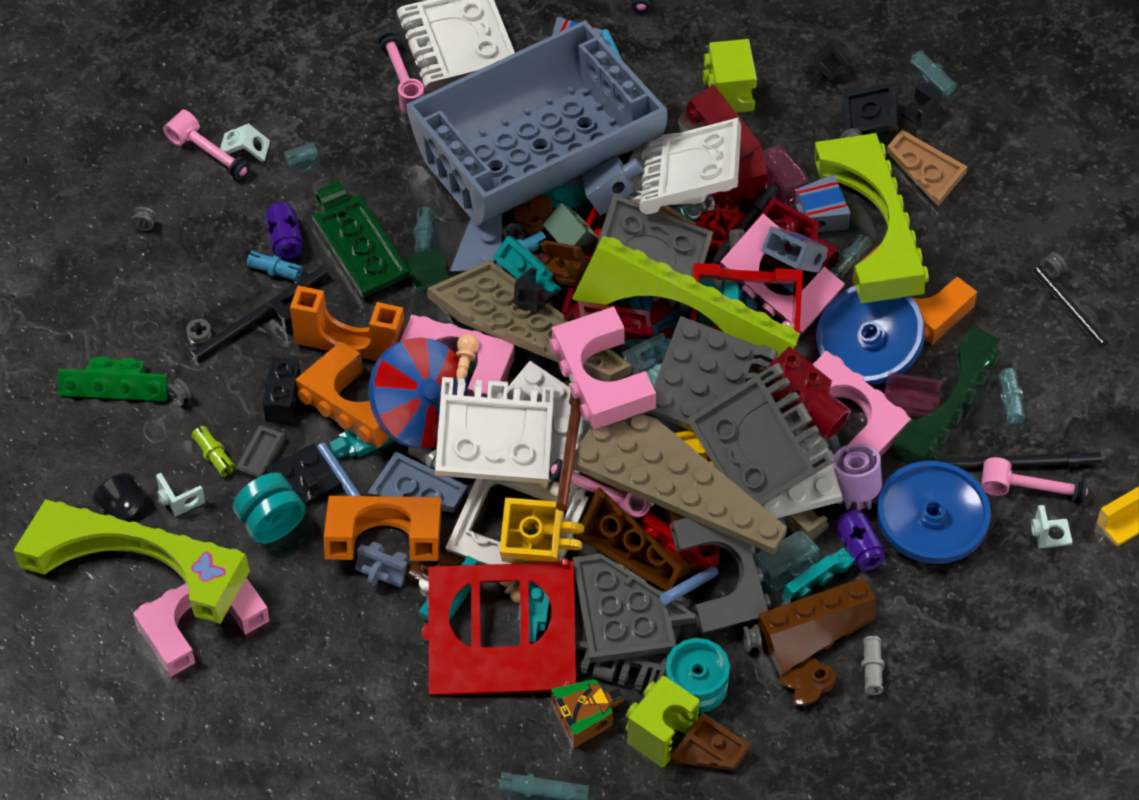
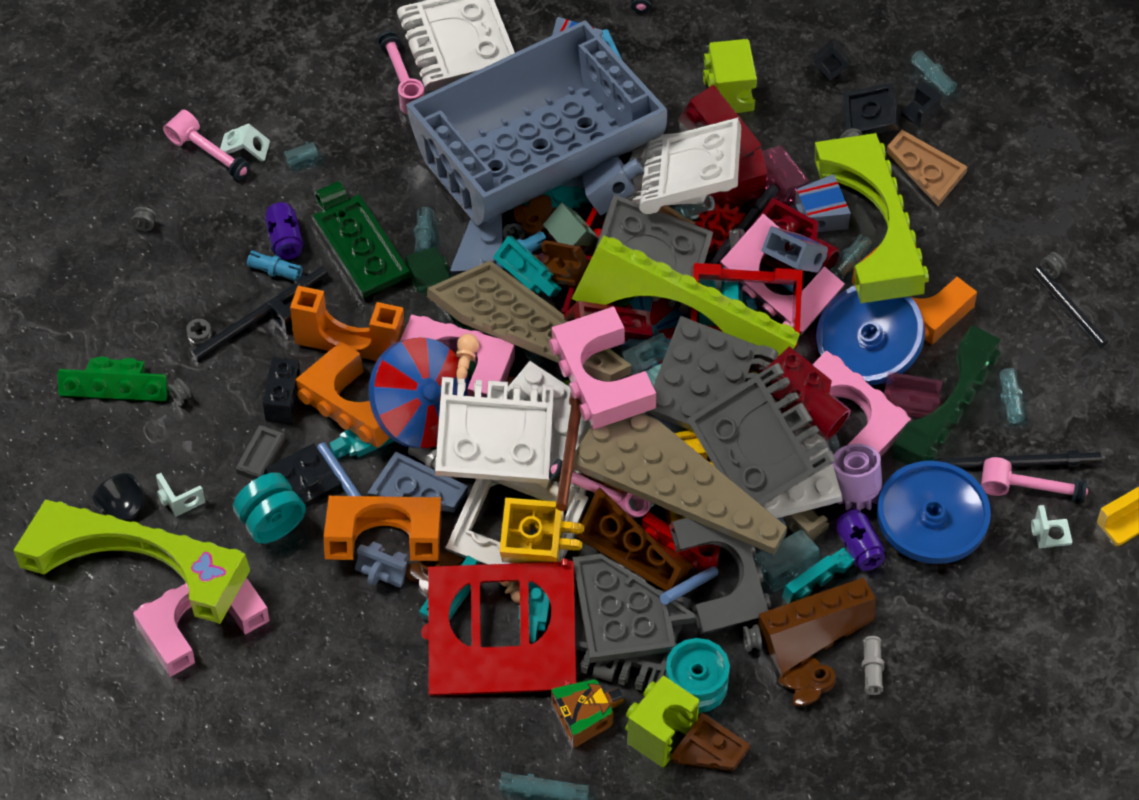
(213, 451): lime pin -> none
(529, 293): black panel -> none

